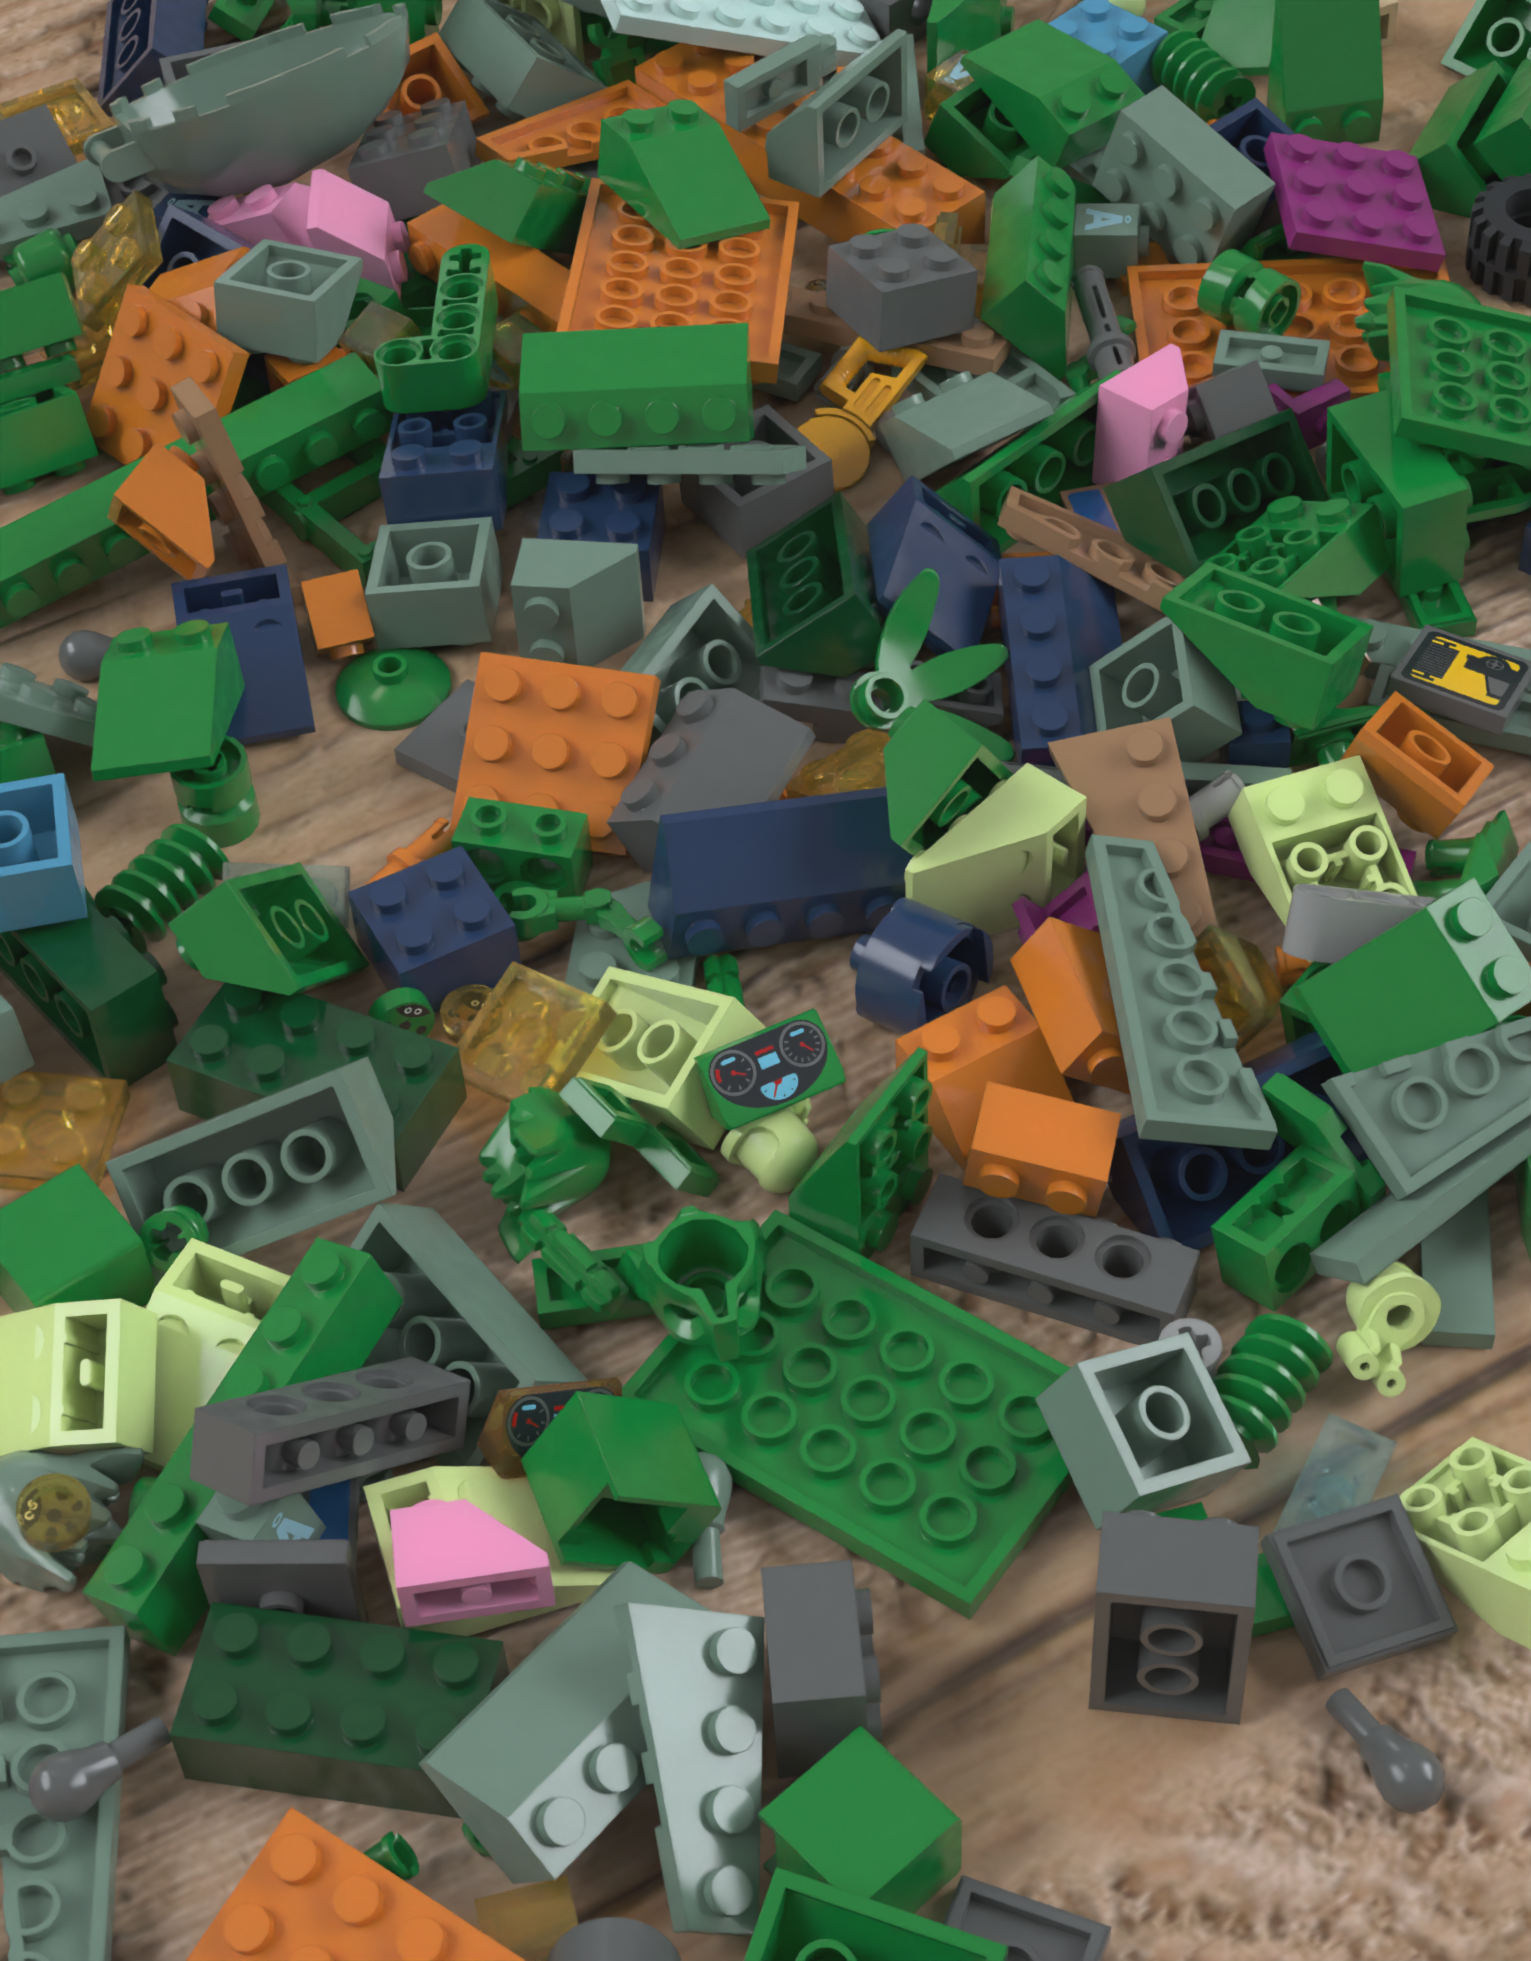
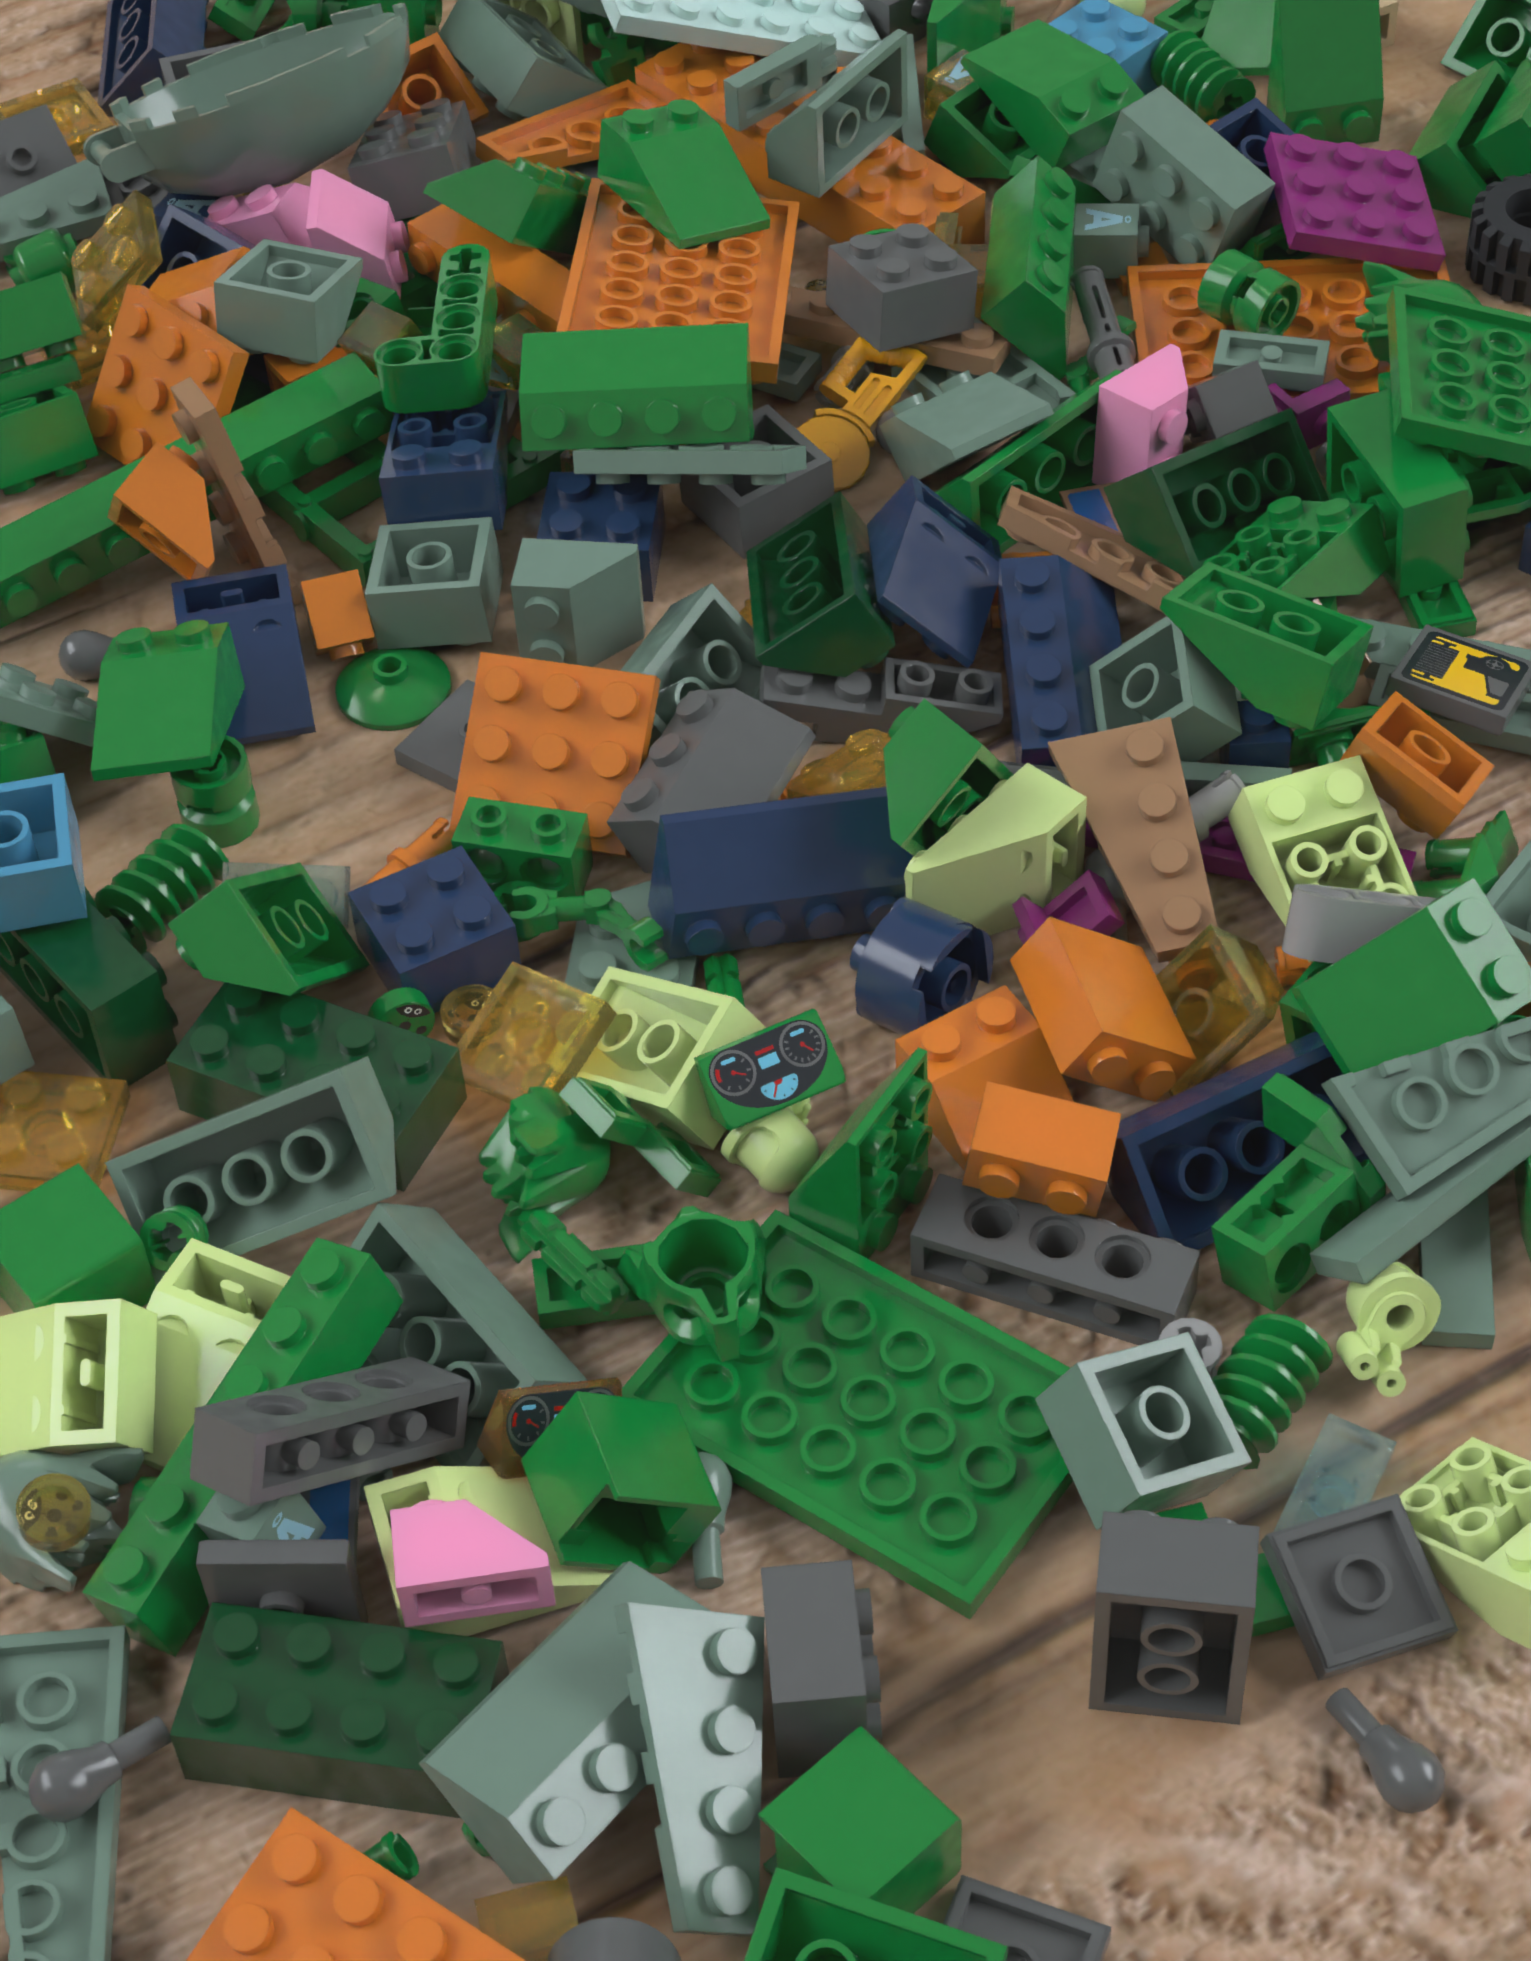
(935, 679): green plant -> none
(1171, 1034): sand green wing -> none

